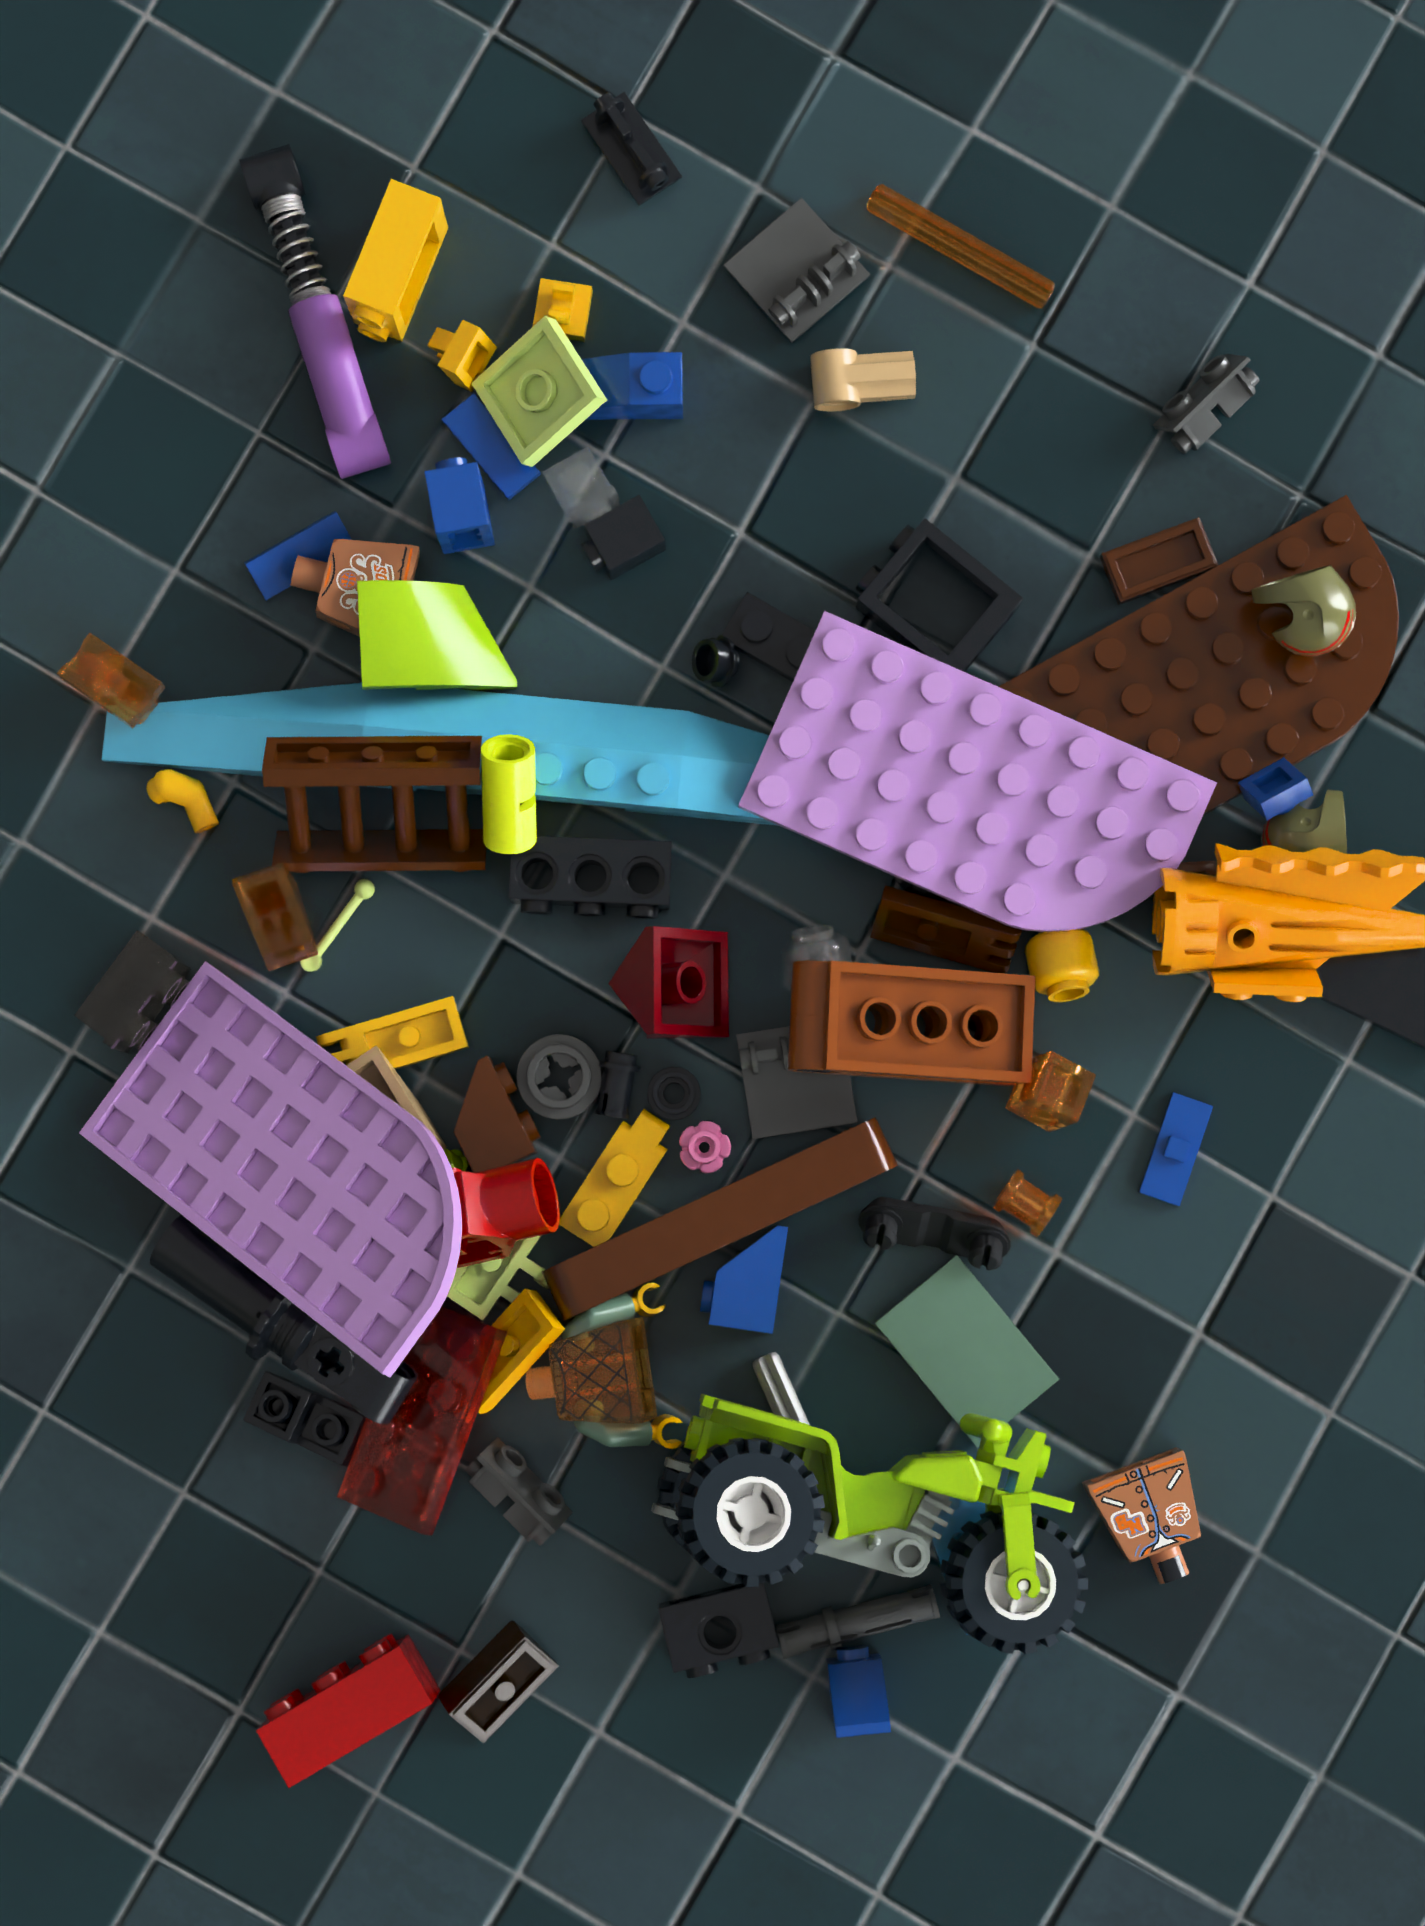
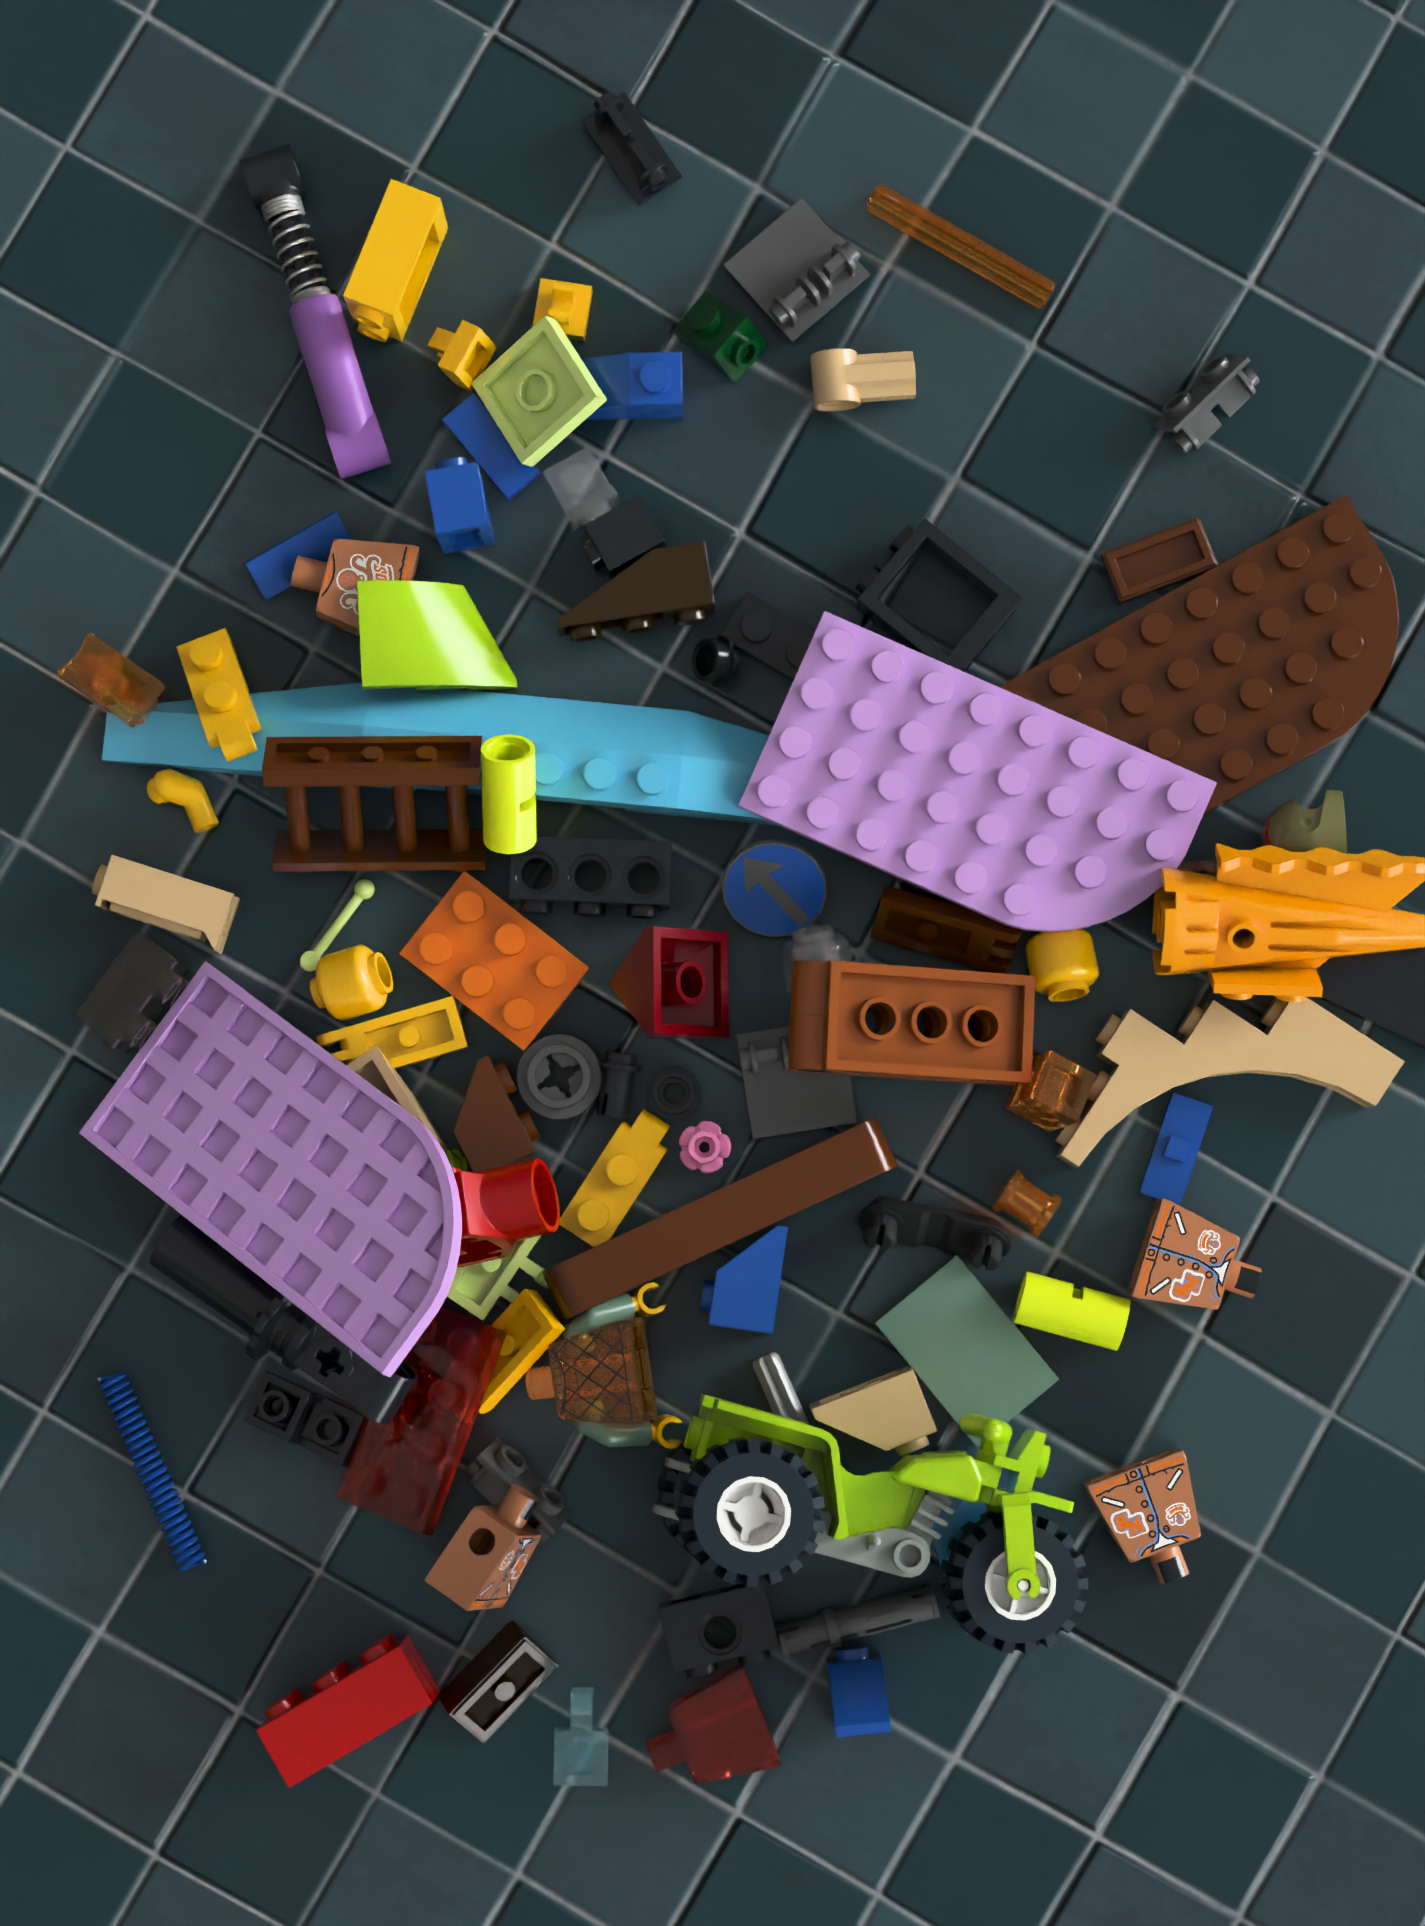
(152, 1471): none -> blue piece
(165, 900): none -> tan window
(220, 693): none -> yellow hinge
(276, 915): clear orange slope -> none
(351, 982): none -> yellow head
(488, 1553): none -> nougat torso
(494, 961): none -> orange plate
(581, 1749): none -> clear light blue plate
(655, 588): none -> dark brown slope
(717, 1731): none -> clear red torso
(721, 335): none -> dark green bracket
(774, 887): none -> blue piece
(881, 1412): none -> tan slope
(1071, 1312): none -> neon yellow pin
(1189, 1261): none -> nougat torso
(1275, 789): blue plate -> none
(1297, 1043): none -> tan arch
(1320, 609): olive helmet -> none

